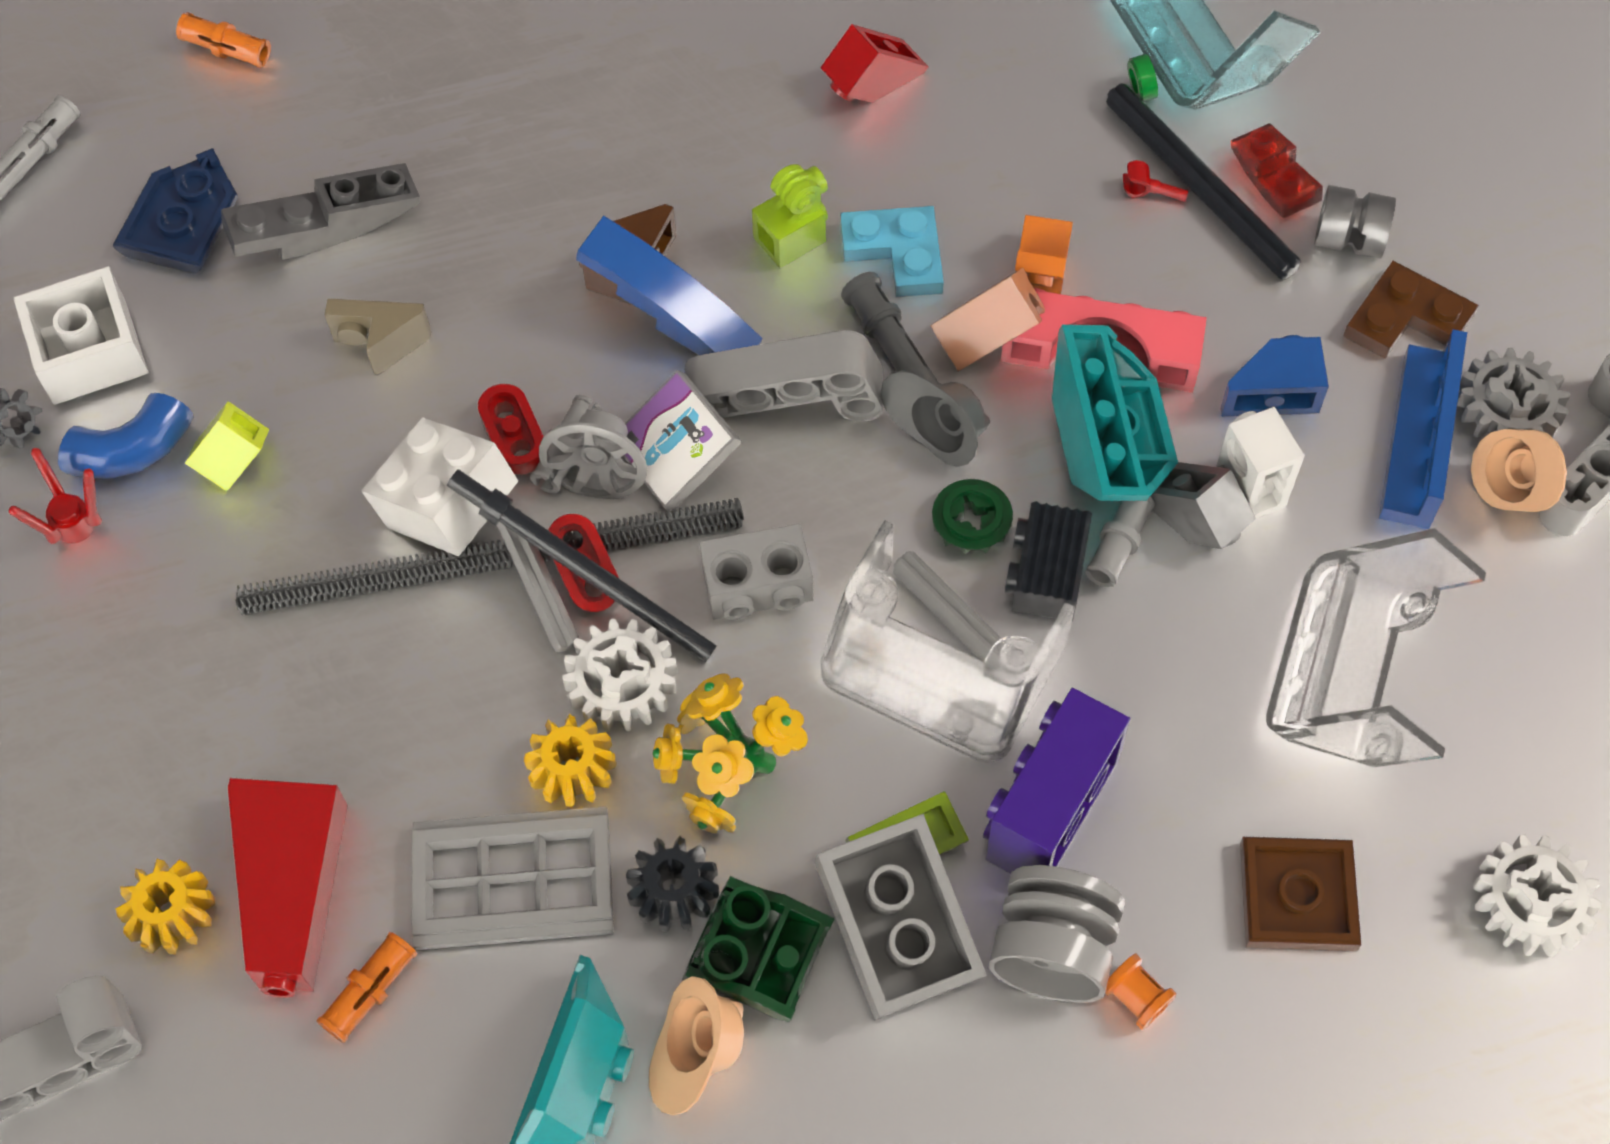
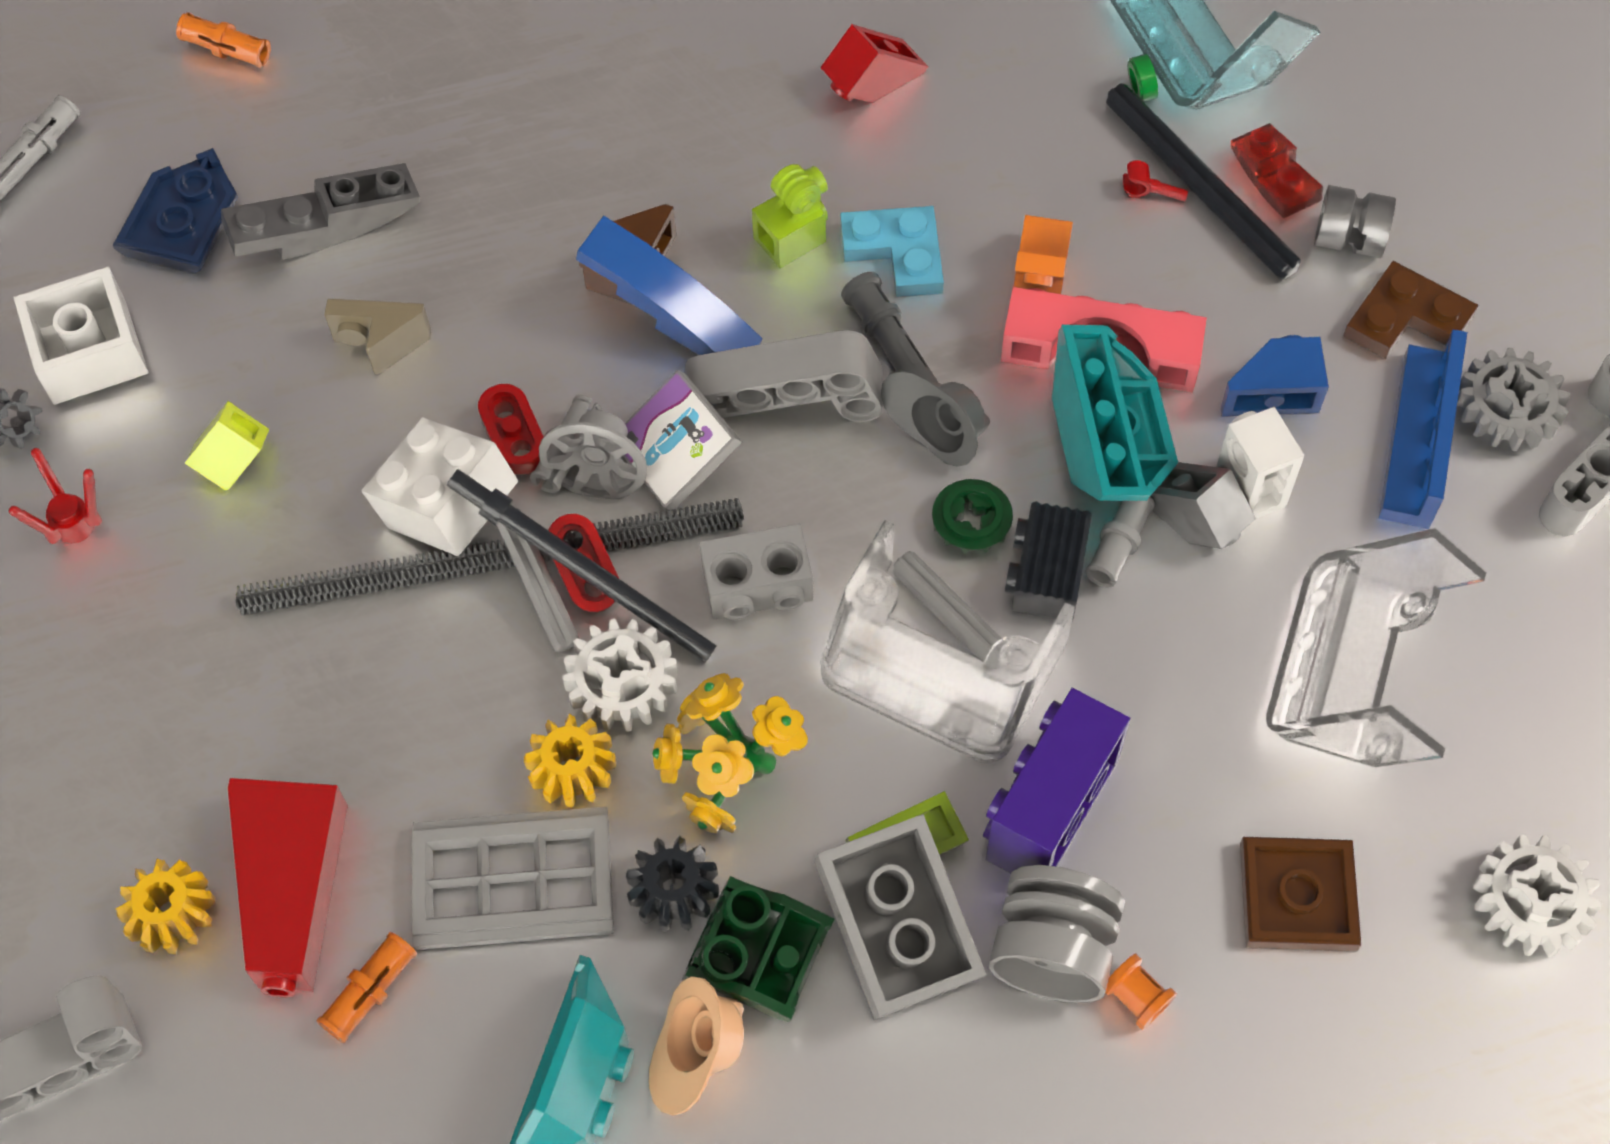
(127, 447): blue cylinder -> none
(989, 320): hinge -> none
(1519, 470): light nougat piece -> none

